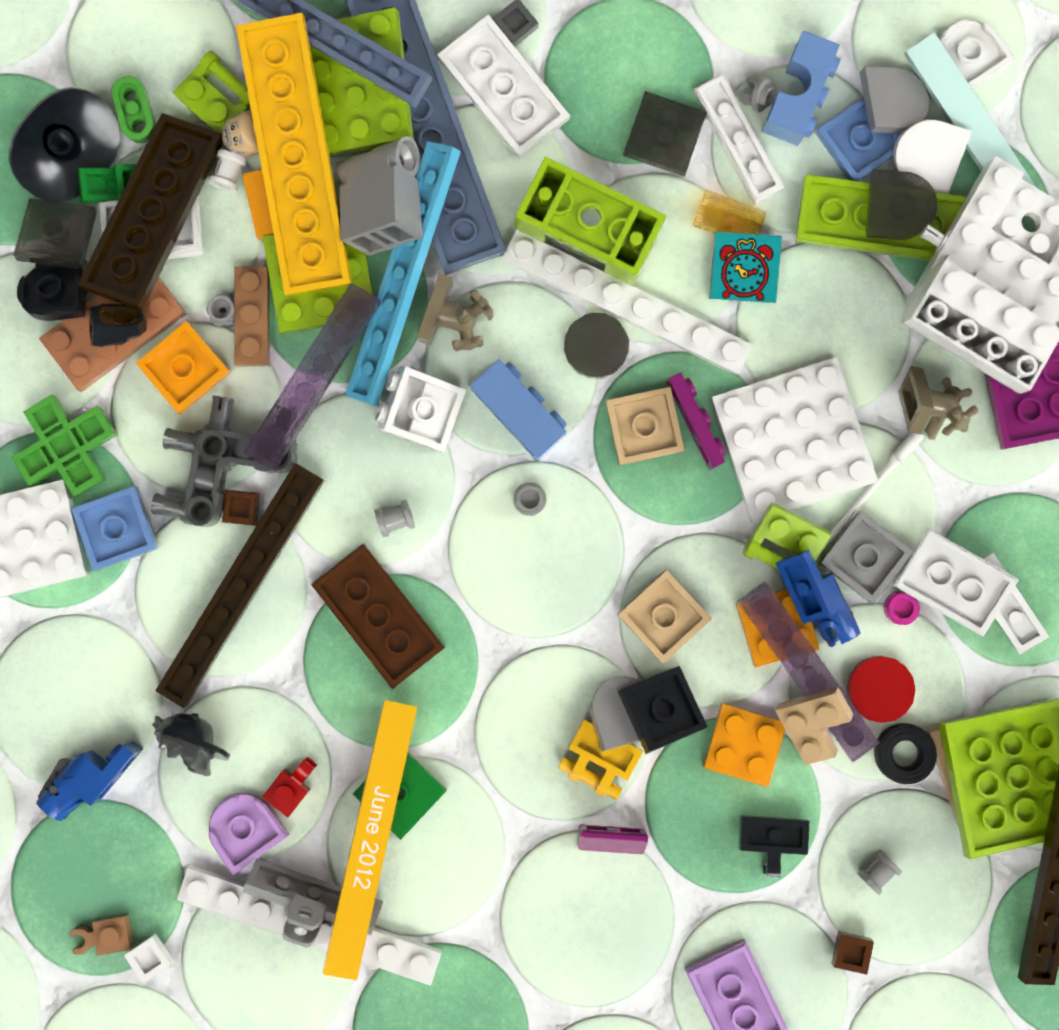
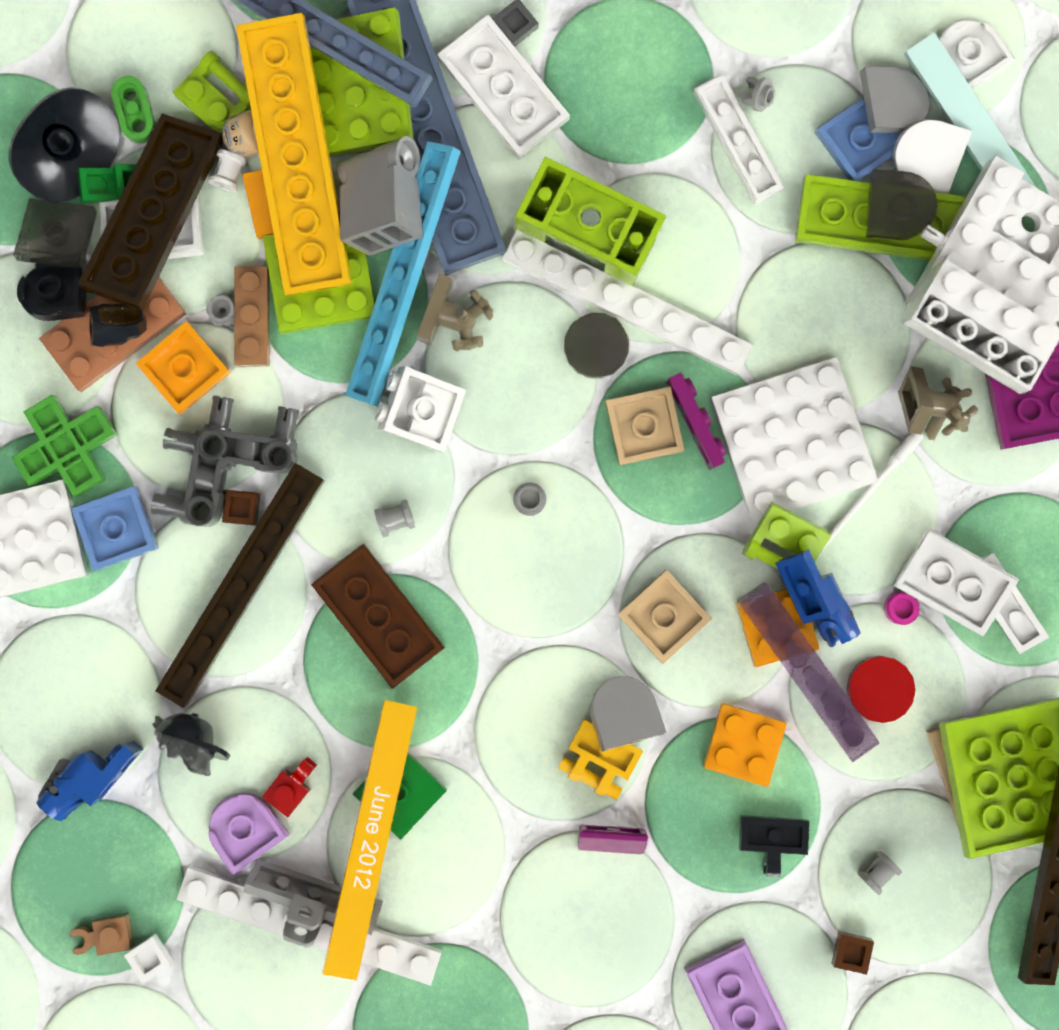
(312, 377): plate -> none
(519, 409): medium blue brick -> none
(662, 709): black tile -> none
(664, 133): clear smoke plate -> none
(727, 215): clear yellow slope -> none
(745, 267): teal tile -> none
(807, 721): tan plate -> none
(812, 64): medium blue arch -> none
(866, 557): light grey plate -> none
(925, 759): black tyre -> none

